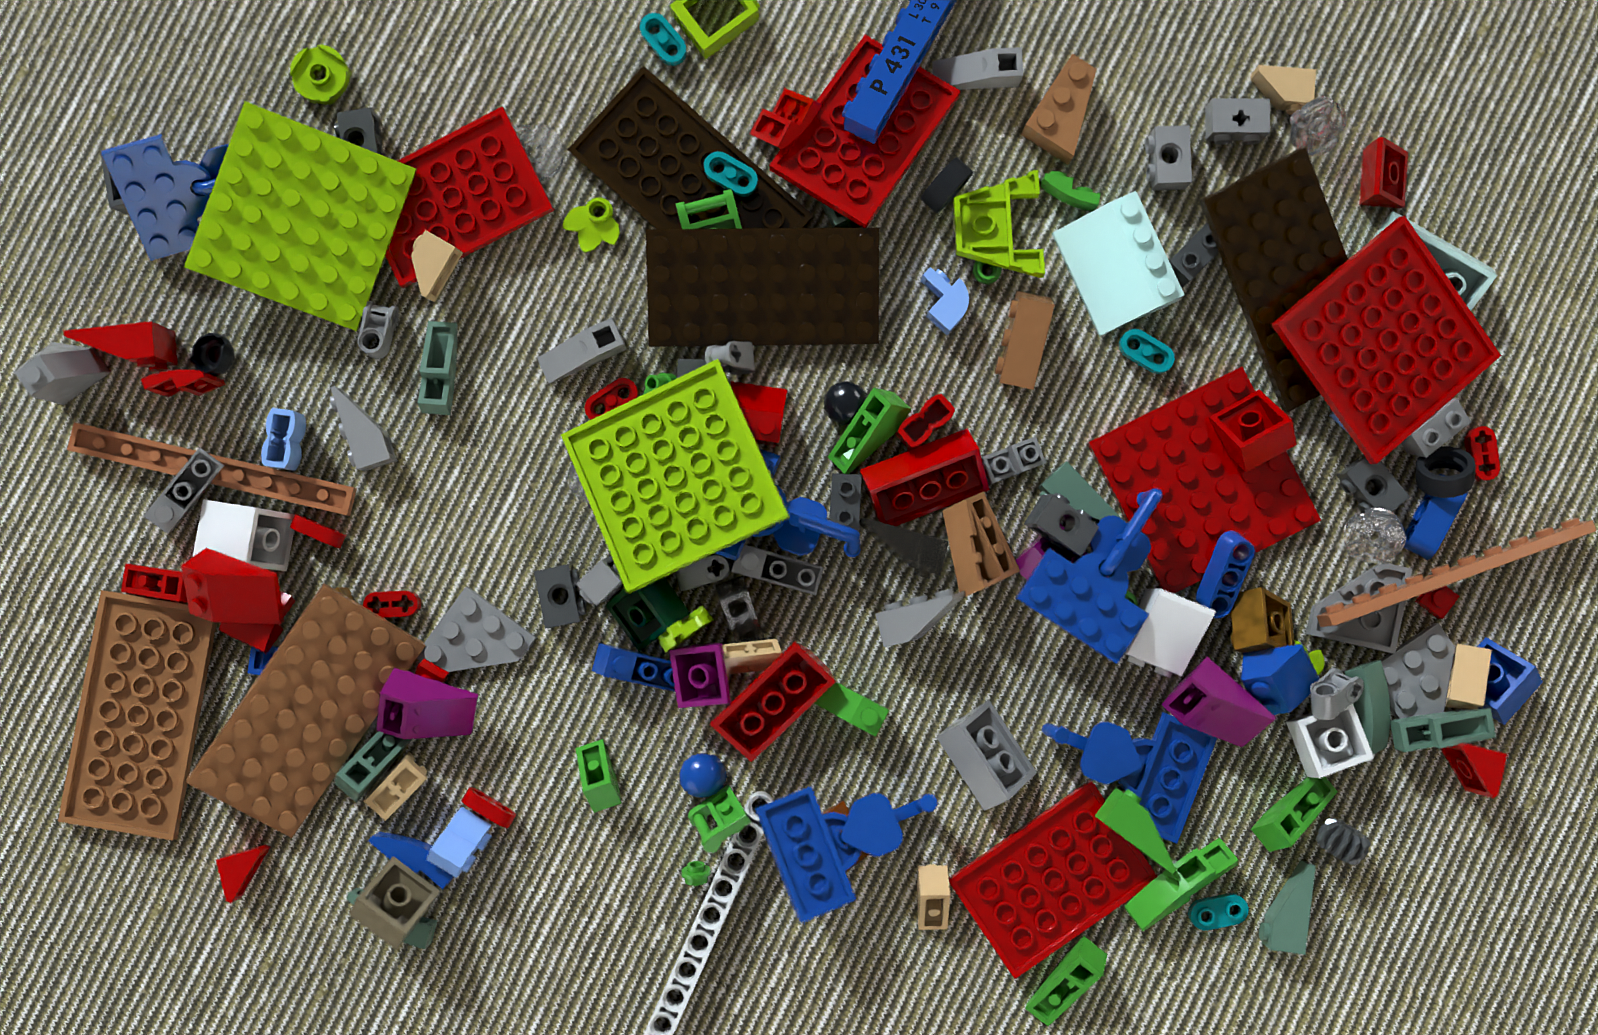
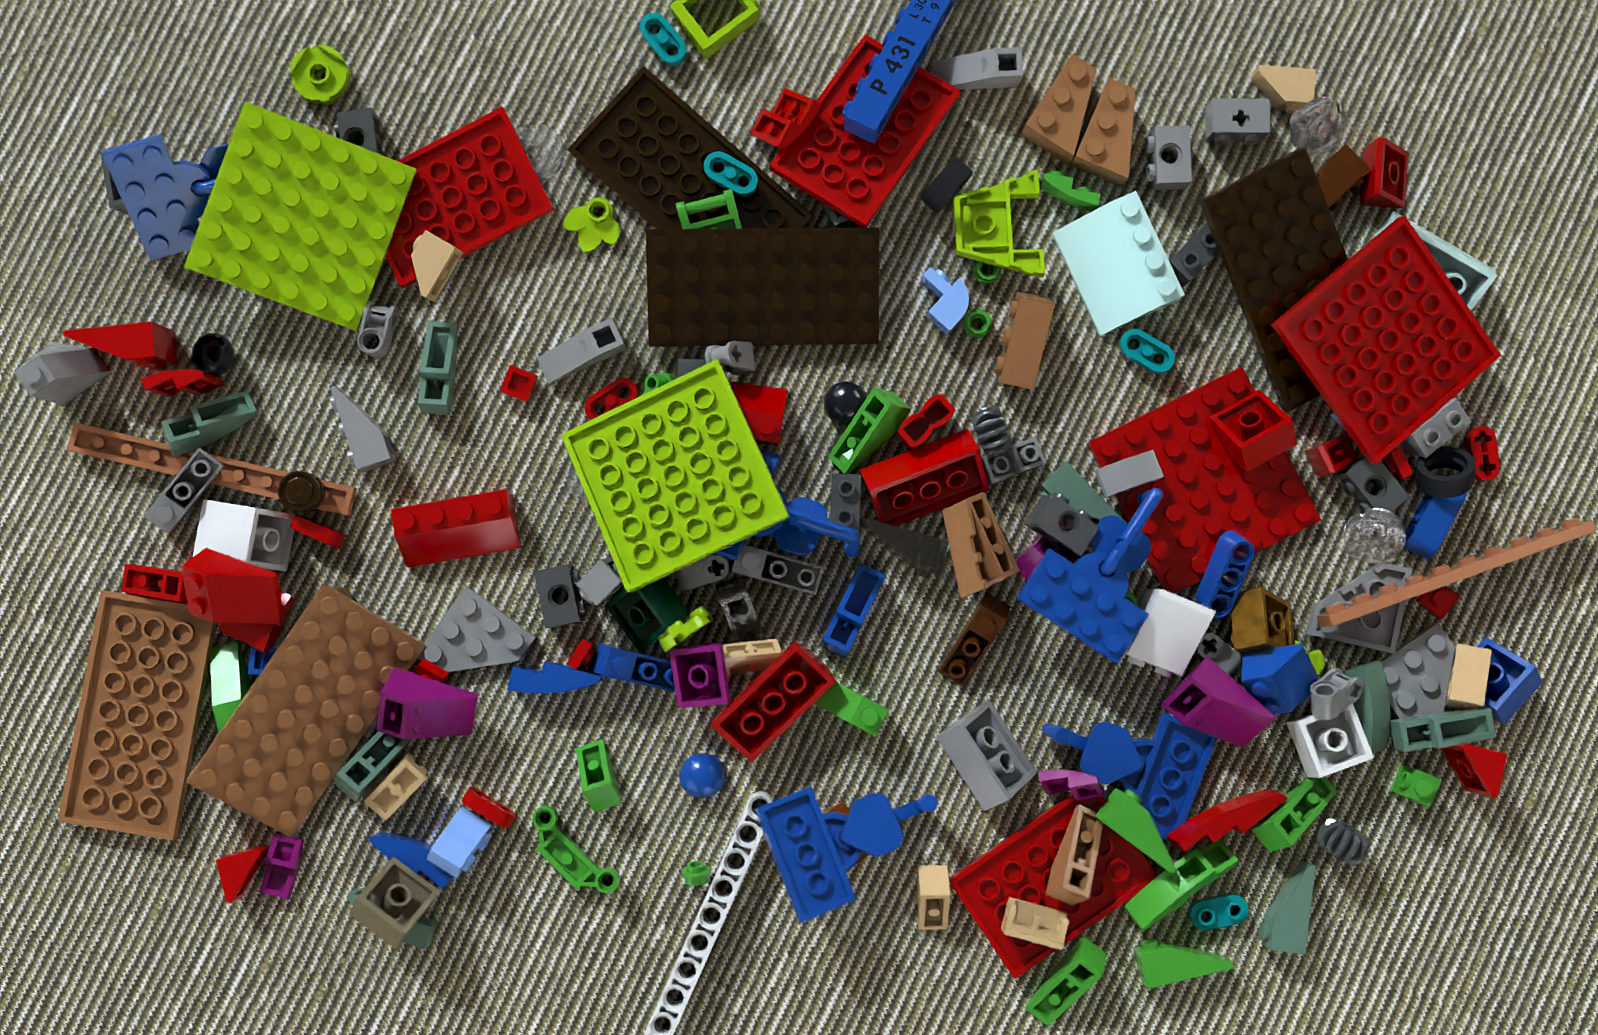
(208, 422): none -> sand green slope
(228, 680): none -> slope
(282, 445): light blue brick -> none
(282, 866): none -> magenta slope
(301, 491): none -> dark brown wheel
(391, 597): red beam -> none
(456, 528): none -> red slope
(519, 383): none -> red plate
(552, 679): none -> blue slope
(568, 856): none -> bright green plate
(582, 655): none -> red plate
(727, 813): bright green plate -> none
(852, 610): none -> blue slope
(913, 621): light grey slope -> none
(975, 638): none -> reddish brown slope
(985, 319): none -> bright green plate
(991, 430): none -> dark grey gear
(1035, 923): none -> tan hinge
(1076, 858): none -> medium nougat slope
(1080, 784): none -> magenta slope
(1108, 135): none -> medium nougat wedge
(1129, 473): none -> light grey slope
(1169, 963): none -> bright green slope
(1220, 653): none -> light grey piece
(1235, 814): none -> red slope
(1331, 455): none -> red slope
(1339, 174): none -> reddish brown slope
(1397, 464): none -> red plate
(1415, 785): none -> bright green brick

